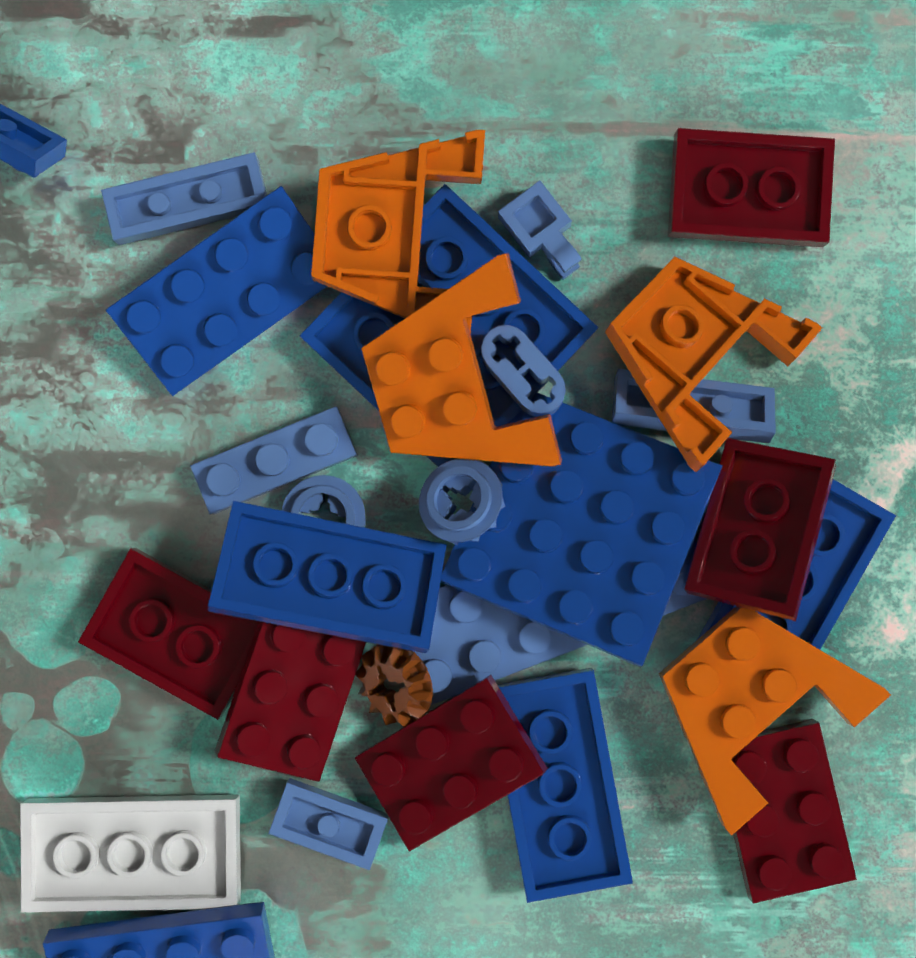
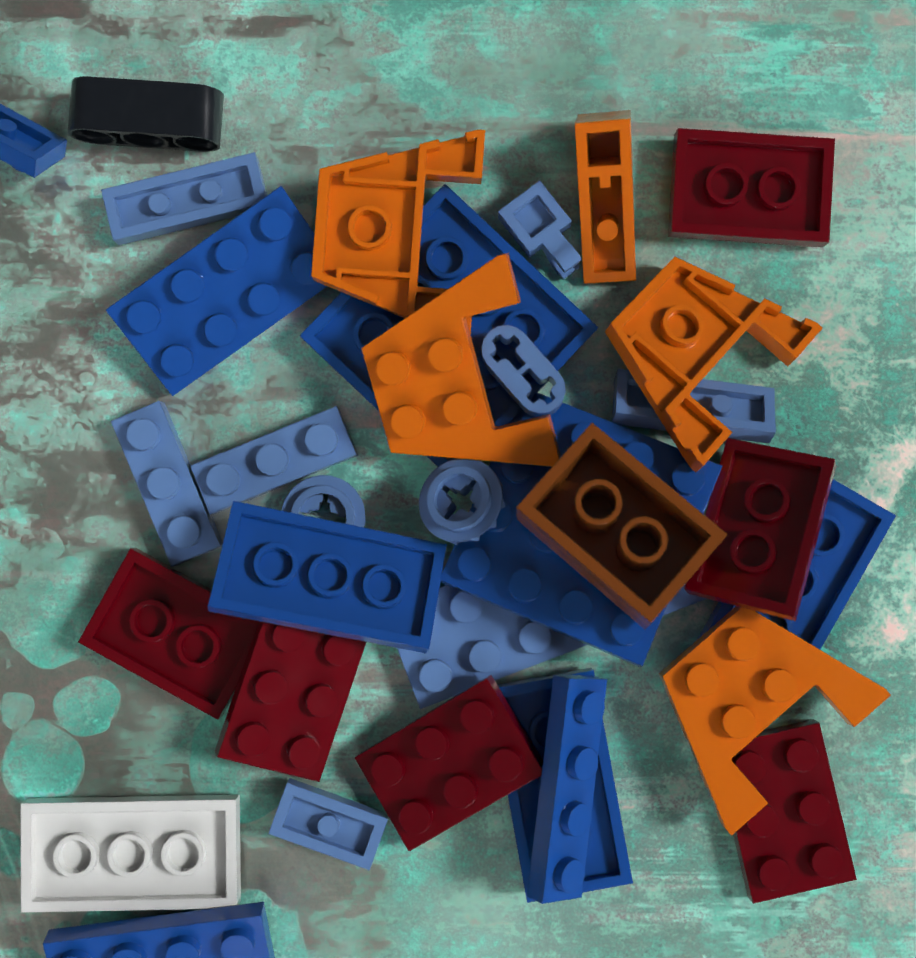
(145, 114): none -> black beam
(167, 483): none -> medium blue plate
(400, 666): dark orange gear -> none
(567, 788): none -> blue plate
(606, 196): none -> orange slope
(619, 525): none -> dark orange brick

